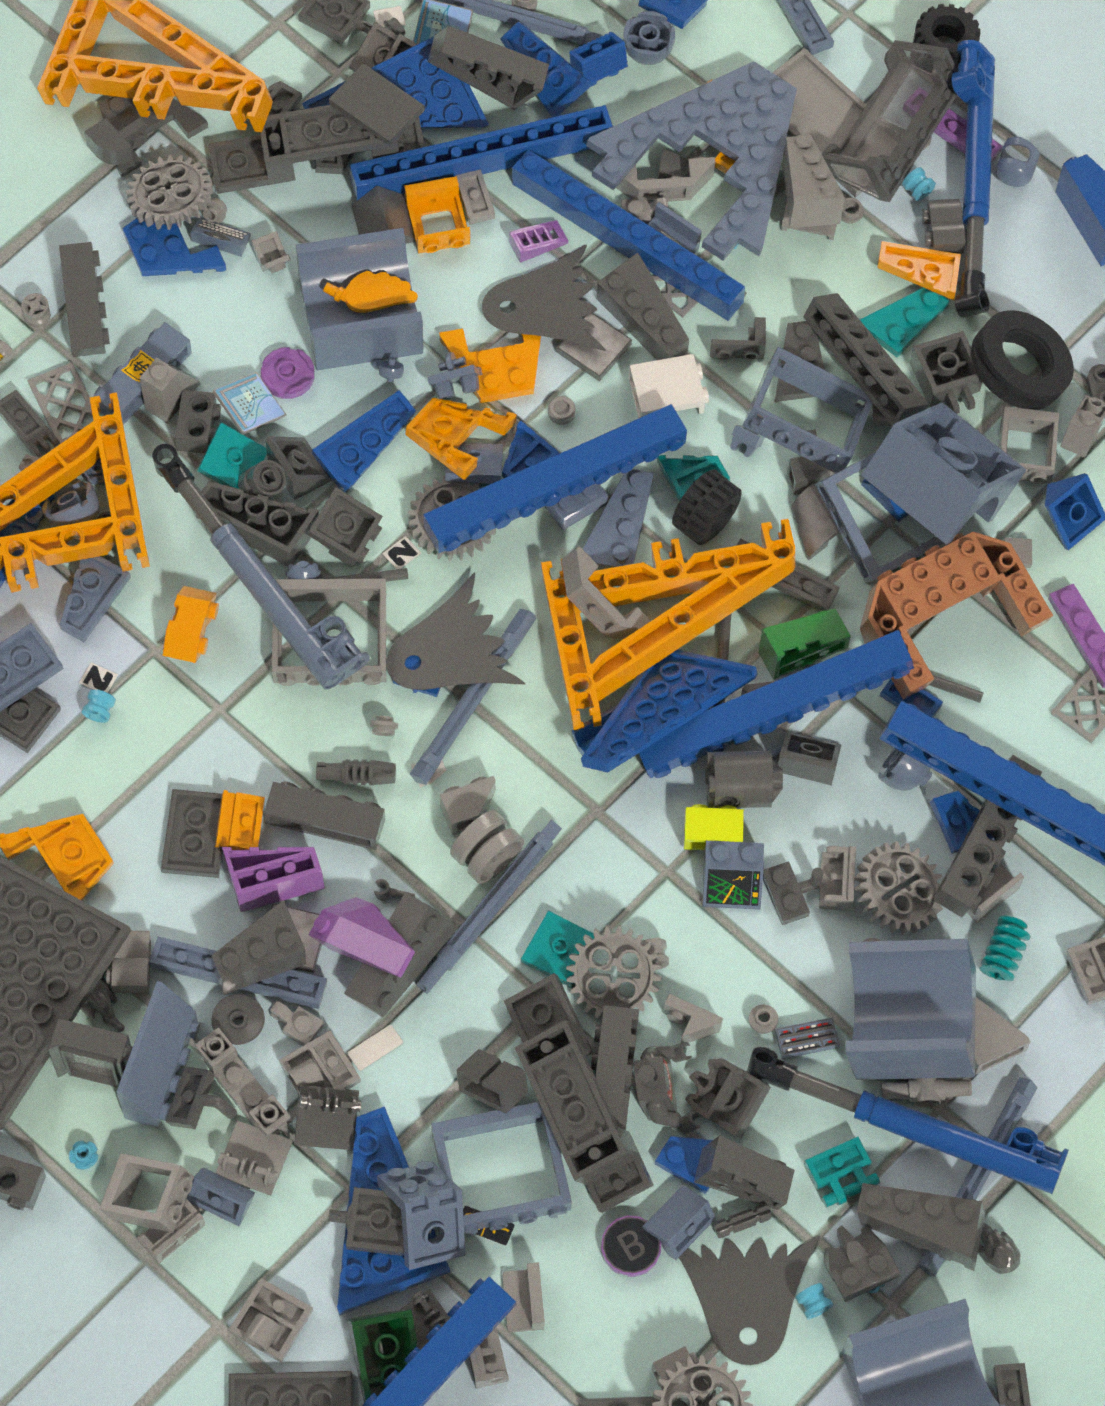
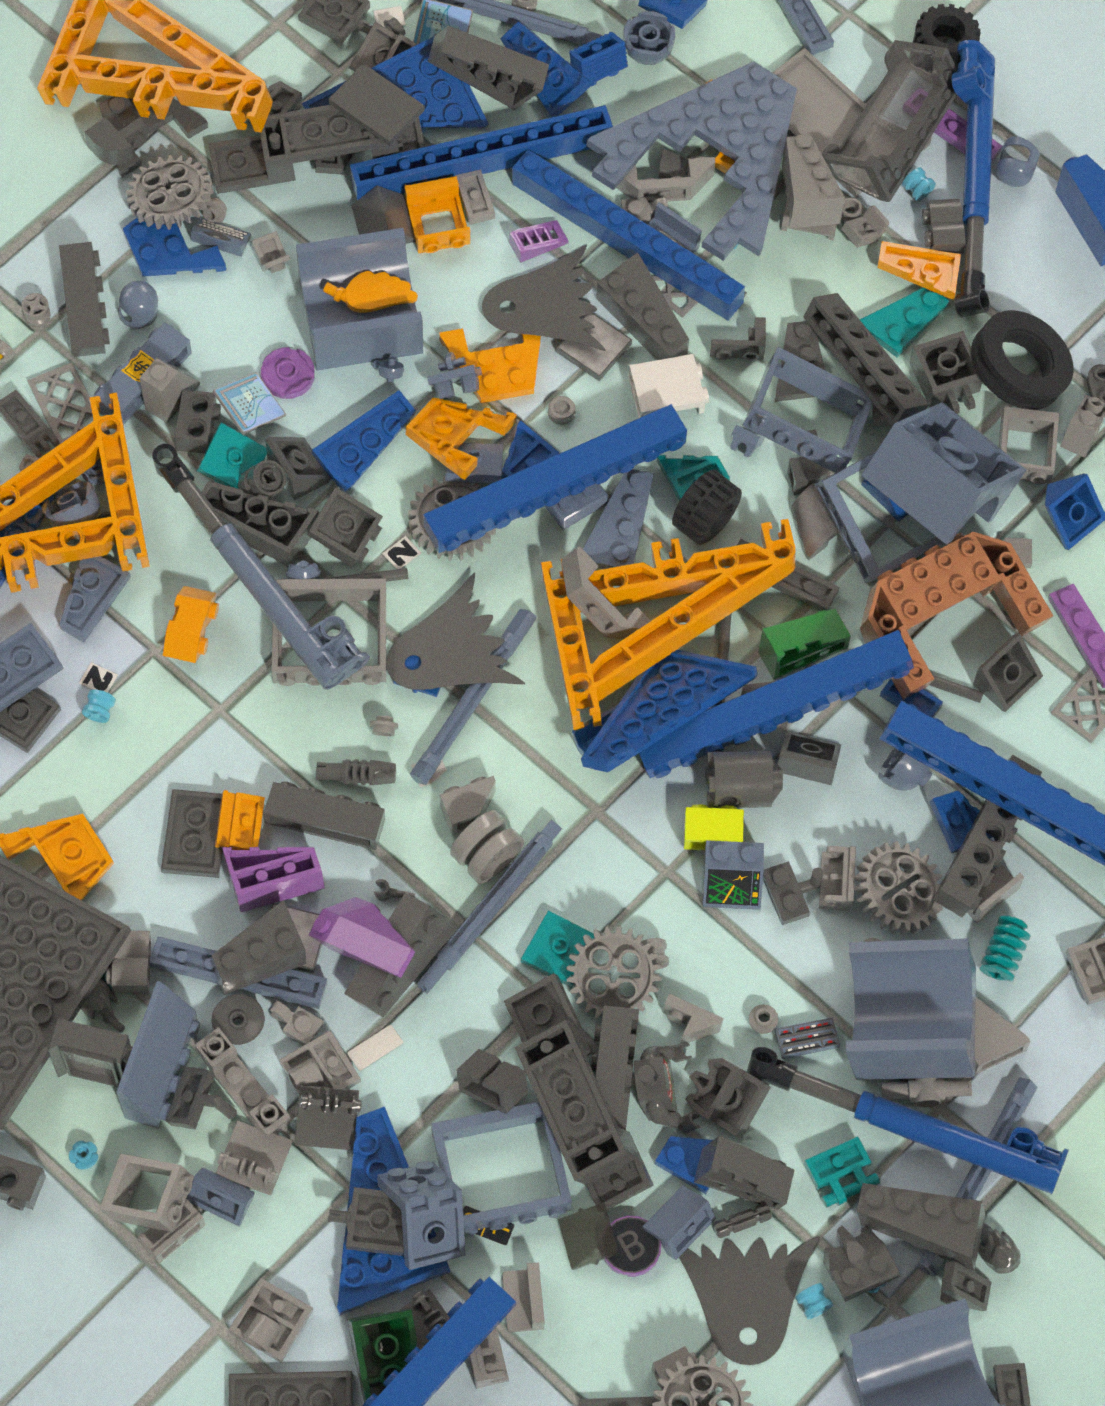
(139, 302): none -> sand blue helmet
(588, 1236): none -> clear smoke piece
(866, 228): none -> light grey bracket
(963, 1283): none -> dark grey slope
(1008, 673): none -> dark grey slope

